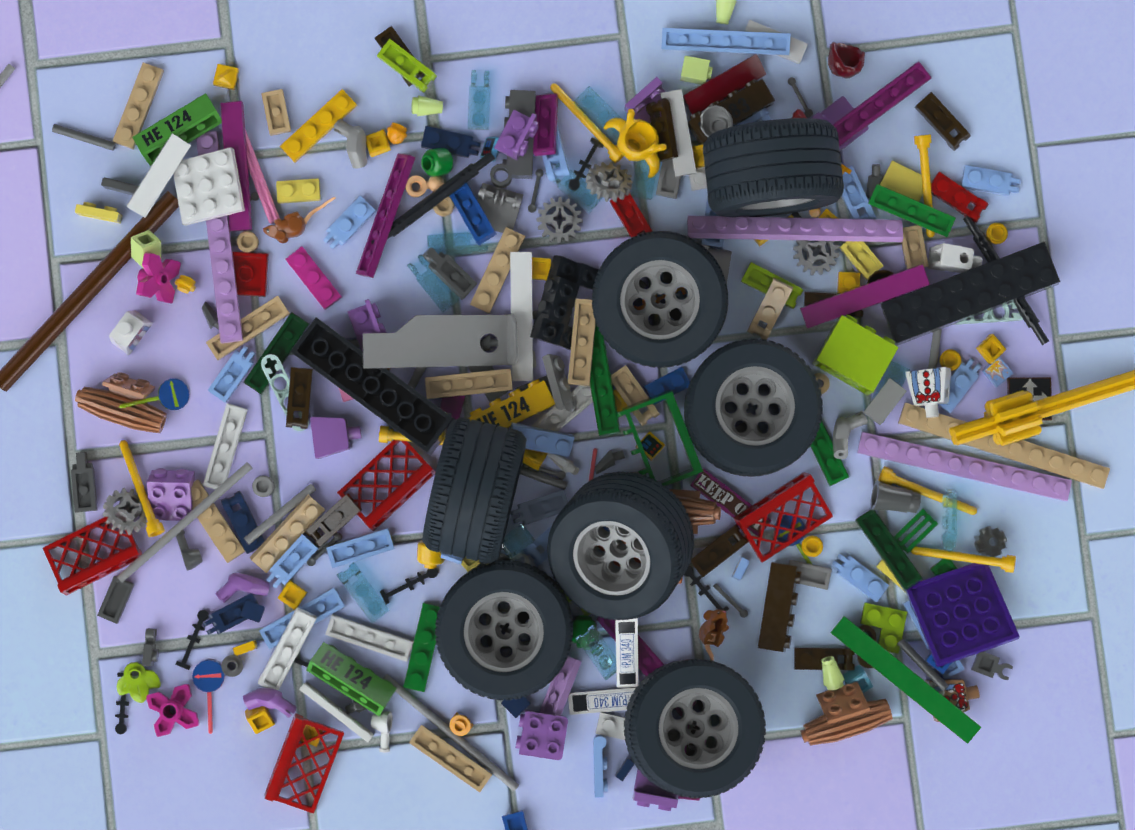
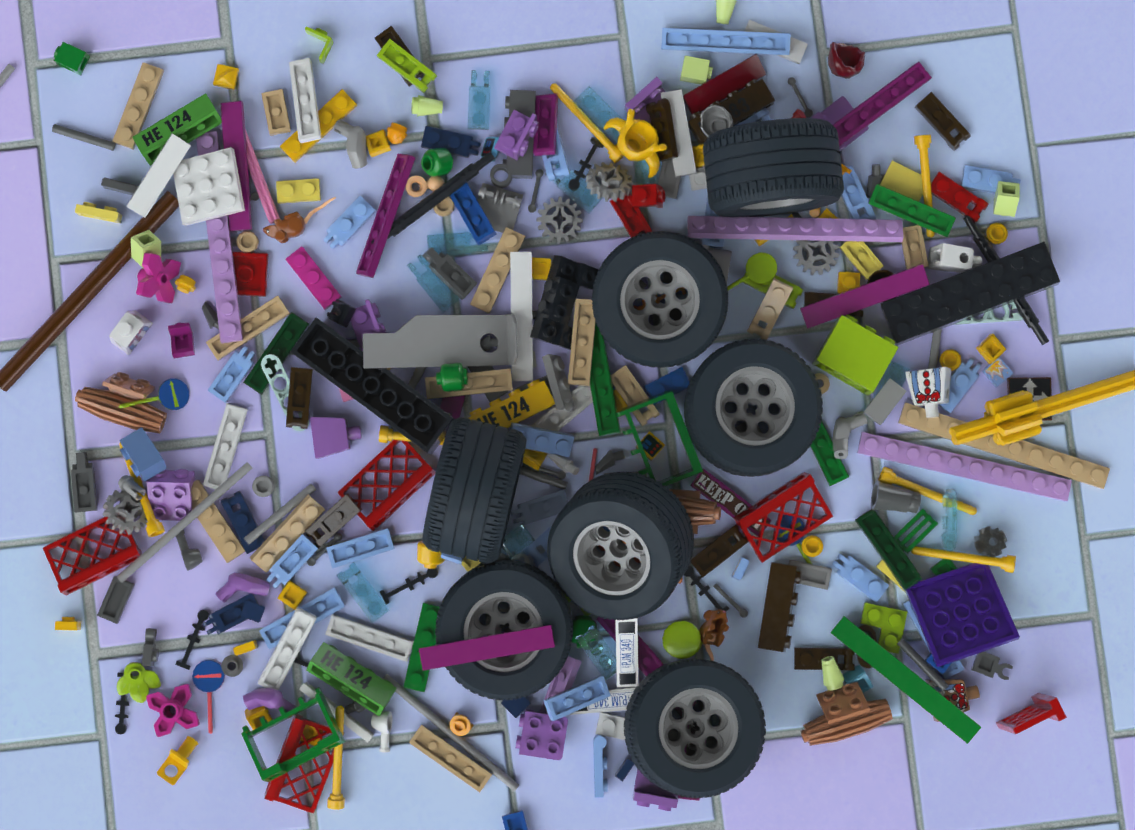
(68, 623): none -> yellow plate
(71, 58): none -> green brick
(128, 484): none -> light grey pin
(143, 454): none -> medium blue brick
(178, 759): none -> yellow bracket
(181, 340): none -> magenta bracket
(305, 100): none -> white plate
(321, 35): none -> lime bracket
(323, 745): none -> green hinge
(336, 800): none -> yellow piece
(341, 313): none -> black tile
(452, 377): none -> green head
(486, 647): none -> magenta tile
(576, 698): none -> light blue plate
(648, 195): none -> red bracket
(682, 639): none -> lime piece
(759, 268): none -> lime piece
(1006, 198): none -> yellowish green brick
(1042, 709): none -> red fence

